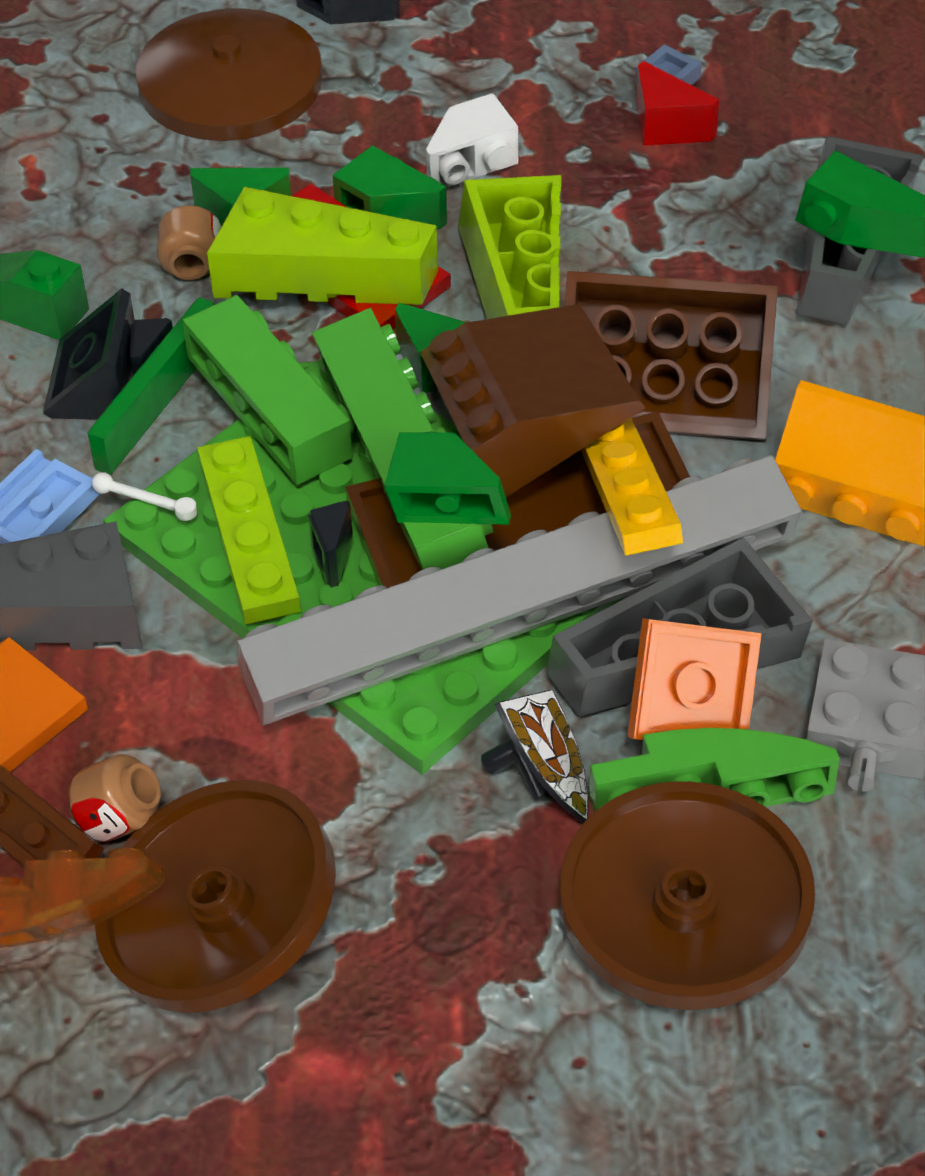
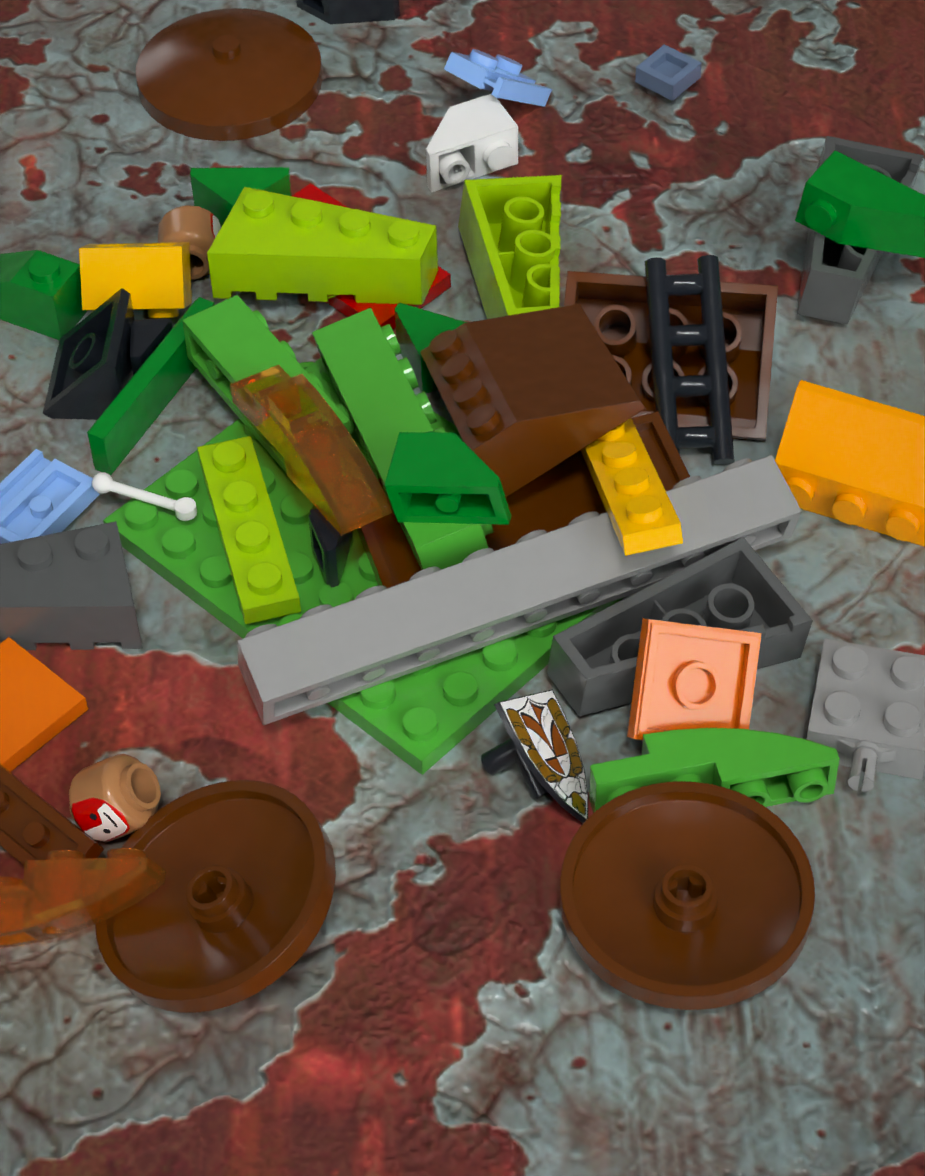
(151, 272): none -> yellow brick
(315, 447): none -> clear orange slope
(390, 188): green slope -> none
(497, 75): none -> light blue plate
(673, 109): red slope -> none
(711, 335): none -> black bar

